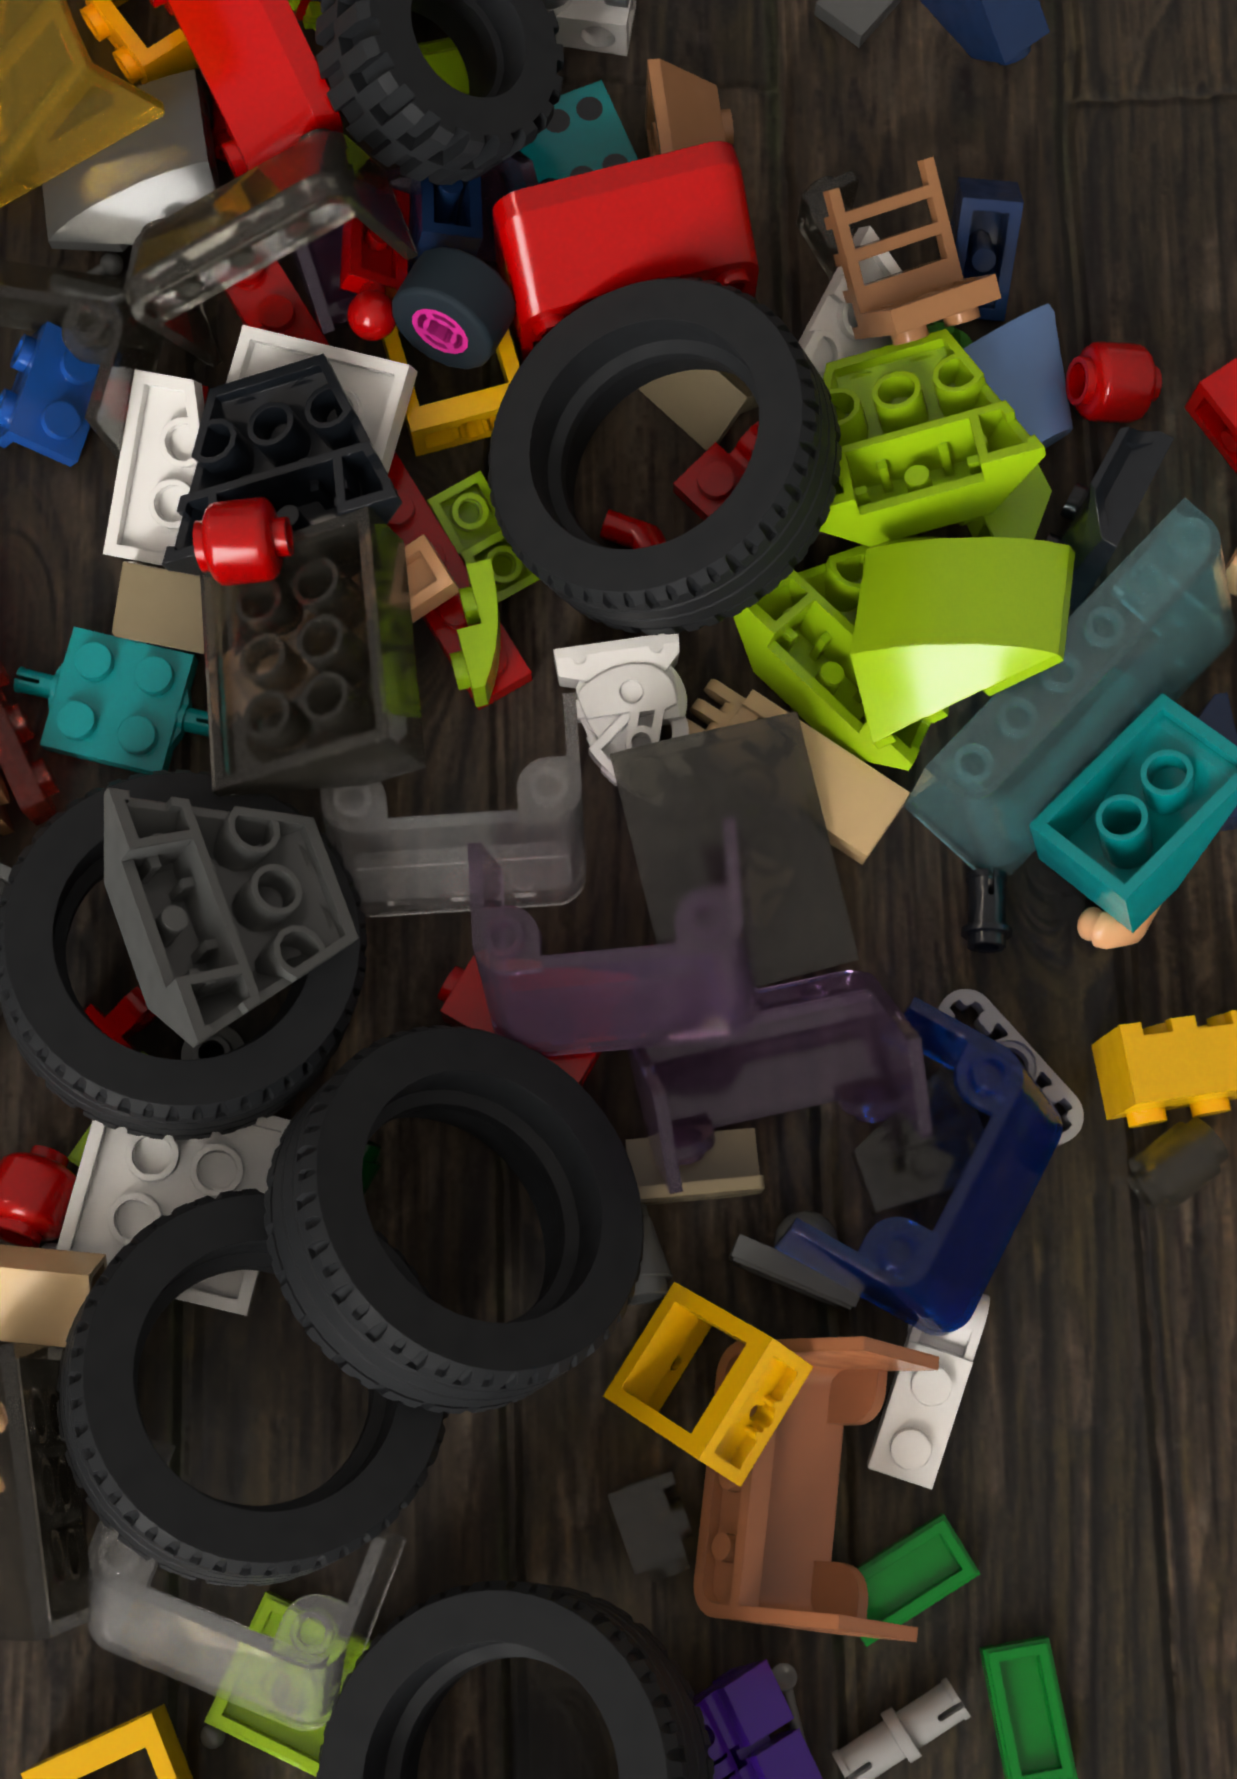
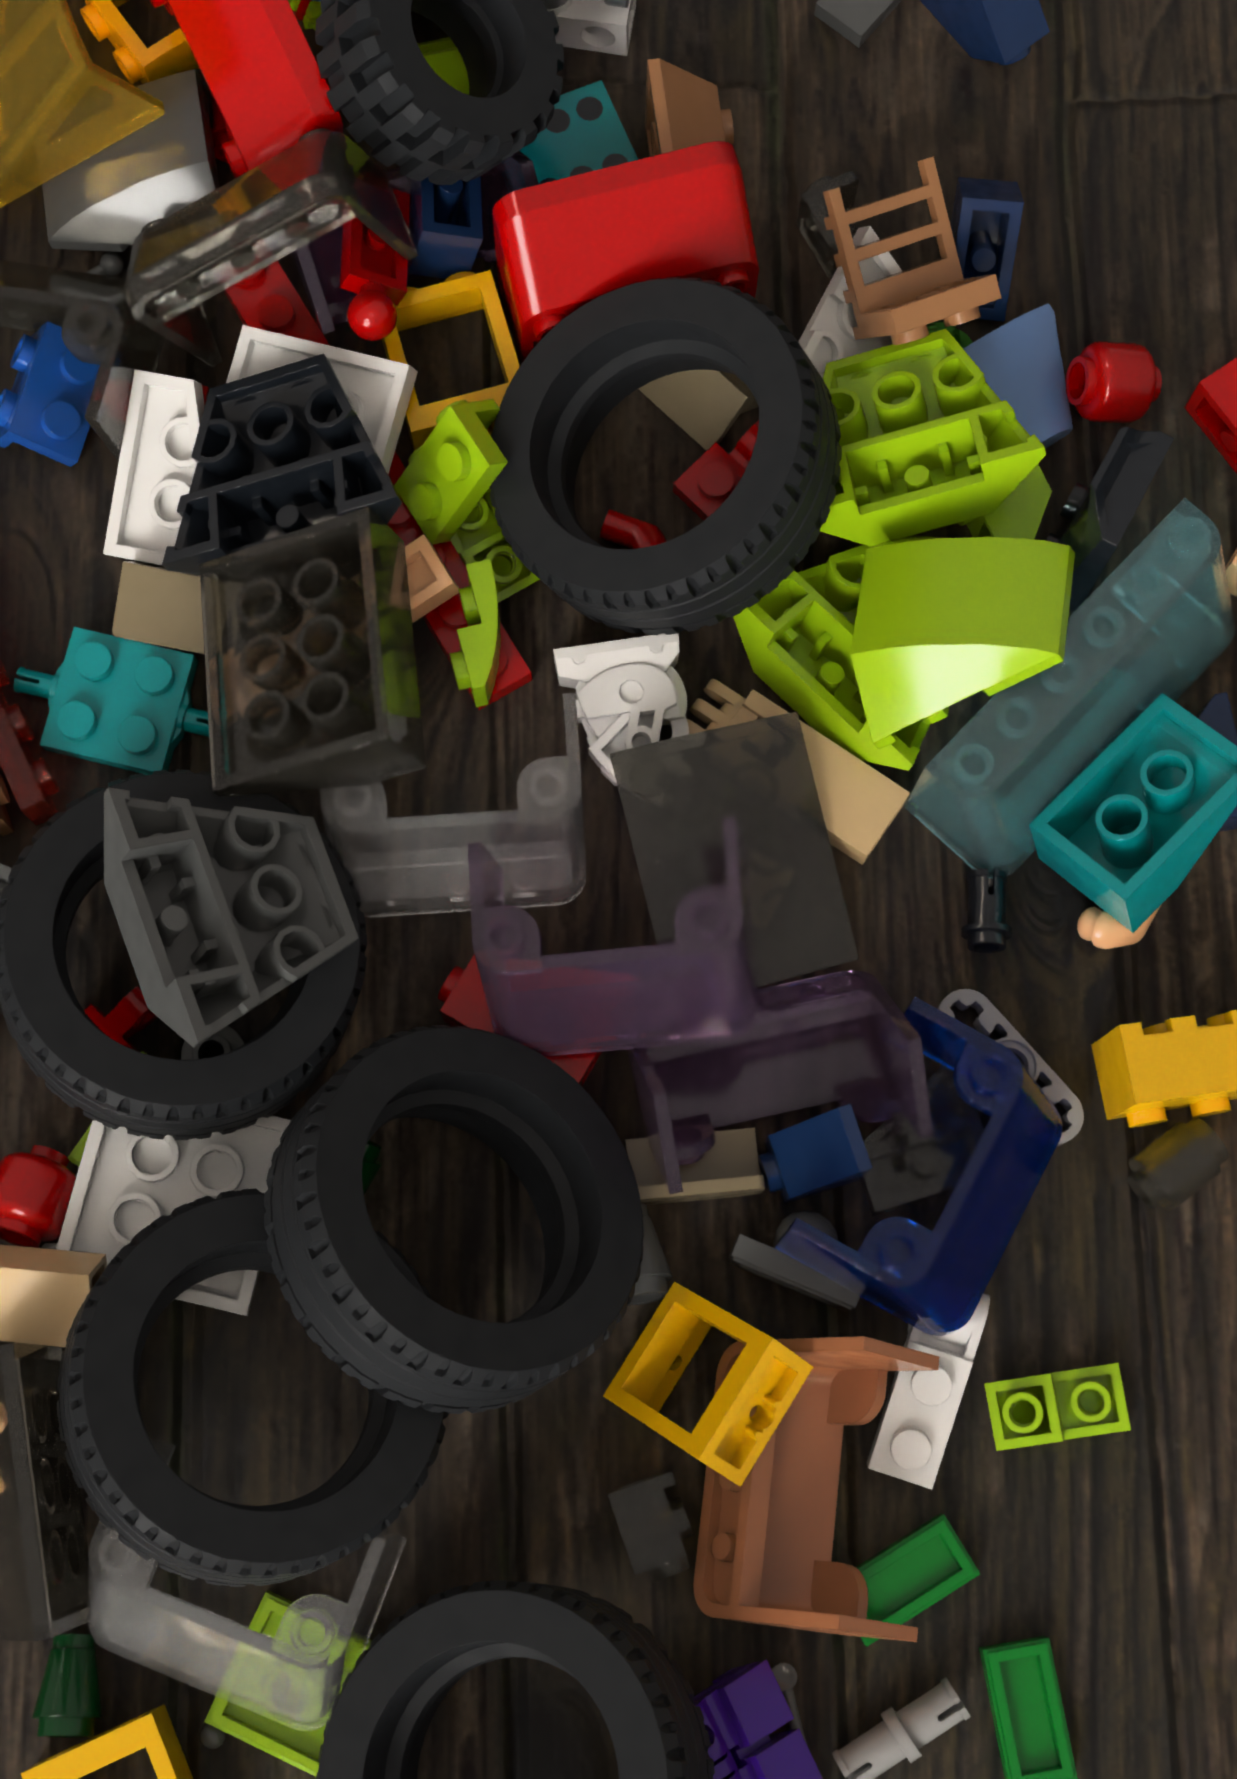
(69, 1689): none -> dark green cone
(242, 541): red head -> none
(452, 469): none -> lime bracket
(453, 308): black wheel -> none
(815, 1155): none -> dark blue slope
(1057, 1406): none -> lime slope

